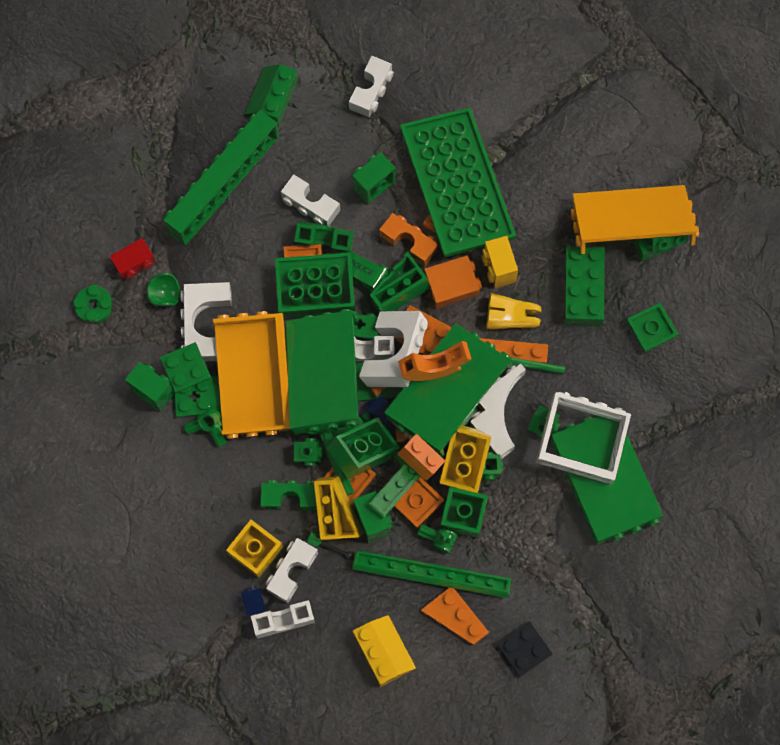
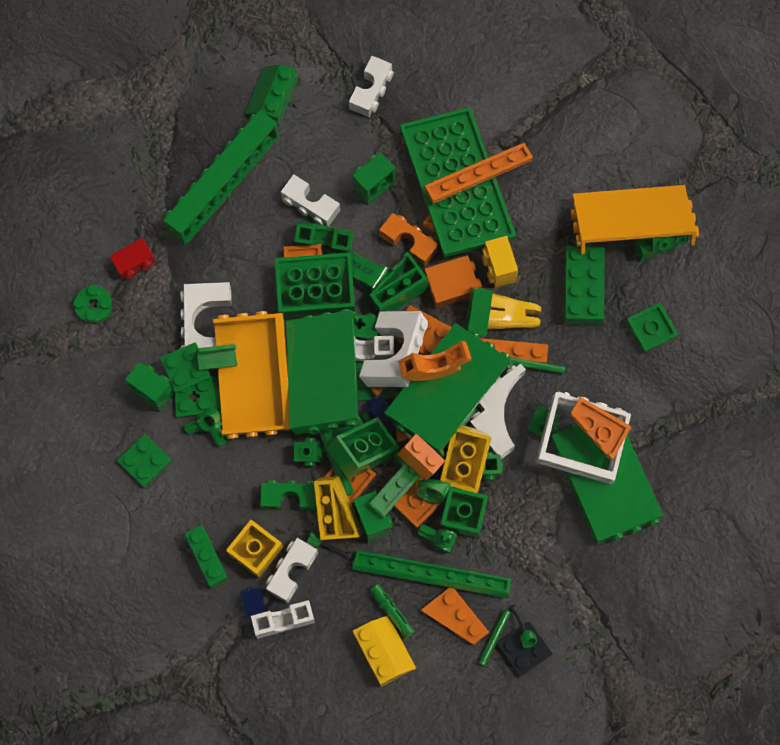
(144, 461): none -> green plate
(163, 290): green helmet -> none
(207, 557): none -> green arch
(216, 357): none -> green panel
(386, 603): none -> green pin
(433, 490): none -> green piece
(478, 173): none -> orange plate
(479, 310): none -> green brick
(494, 637): none -> green bar
(527, 638): none -> green hinge
(600, 426): none -> orange wing

